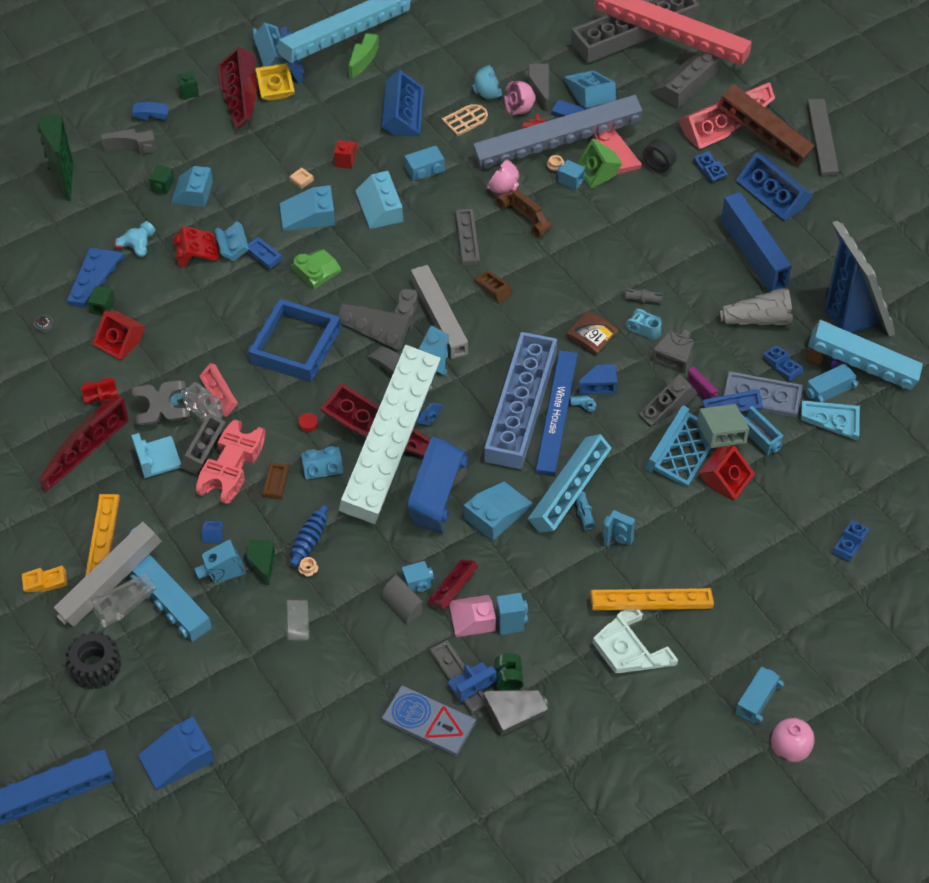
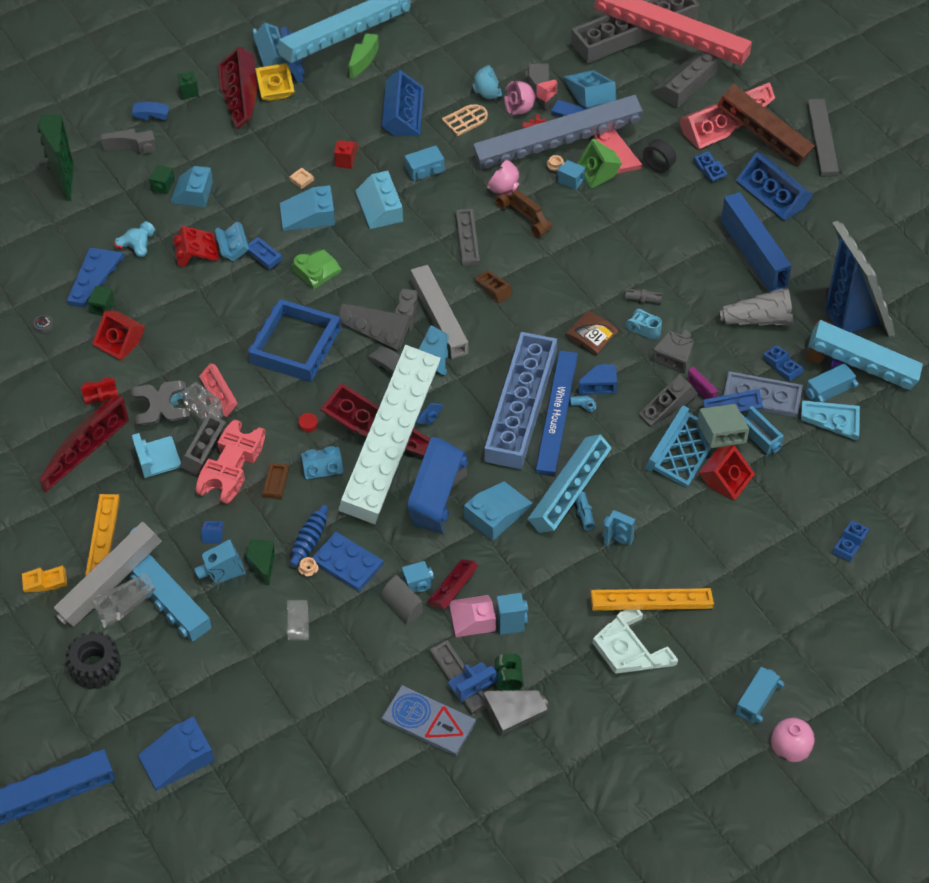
(347, 561): none -> blue plate
(547, 90): none -> coral slope

